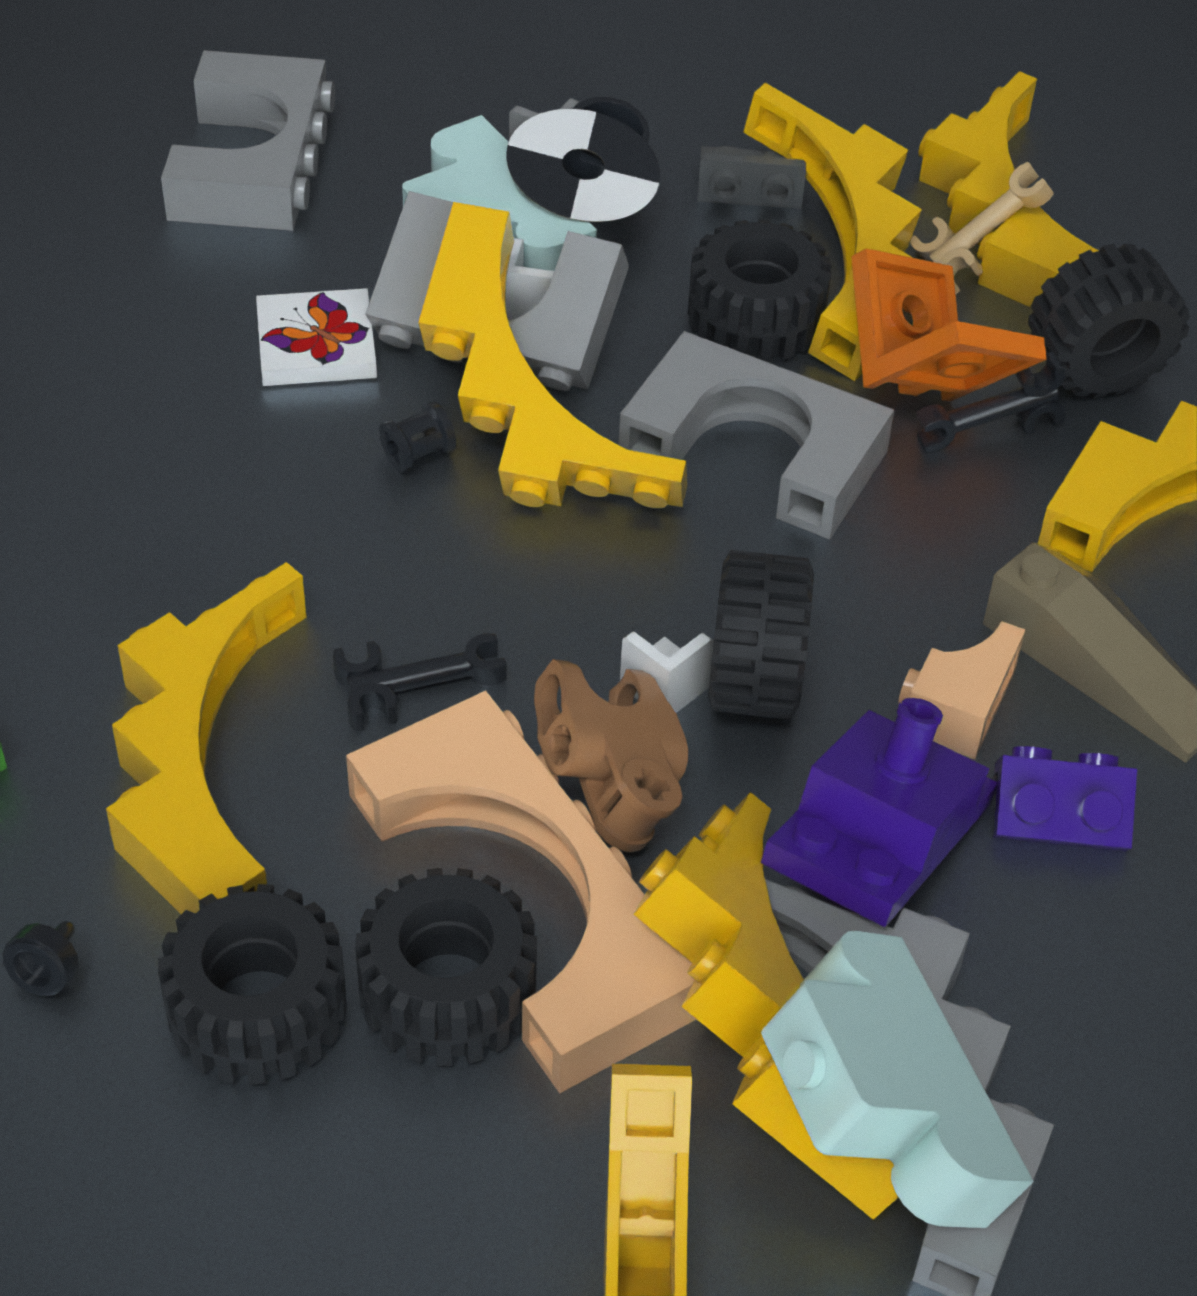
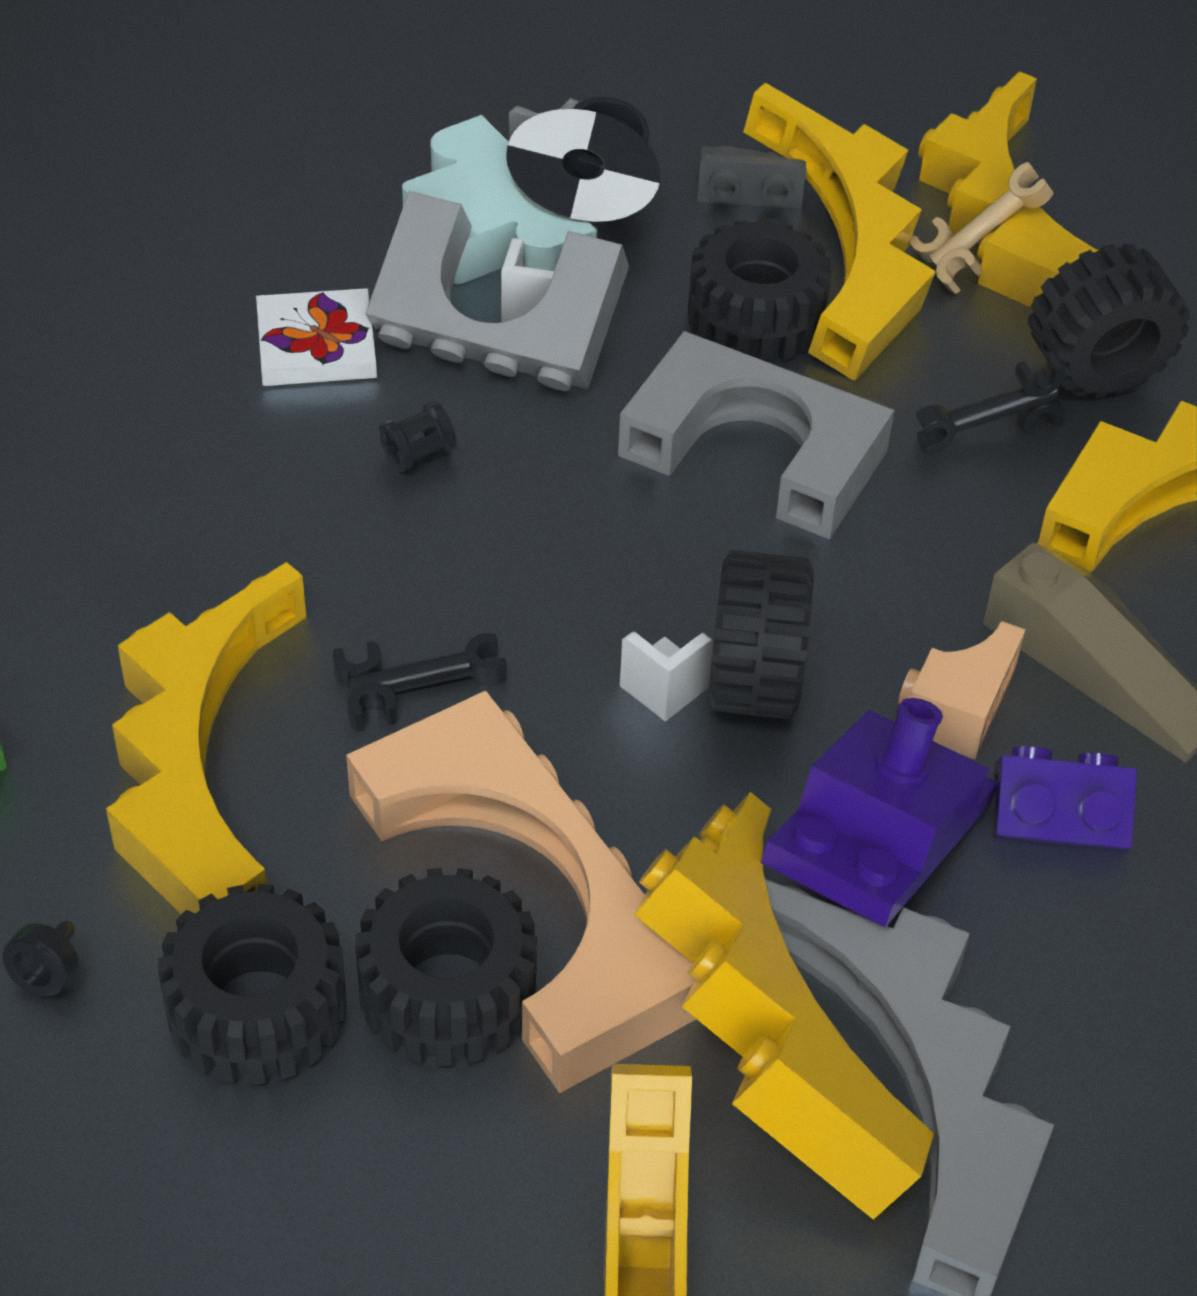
(261, 182): light grey arch -> none
(499, 391): yellow arch -> none
(618, 749): medium nougat piece -> none
(890, 1082): light aqua brick -> none
(938, 347): orange bracket -> none

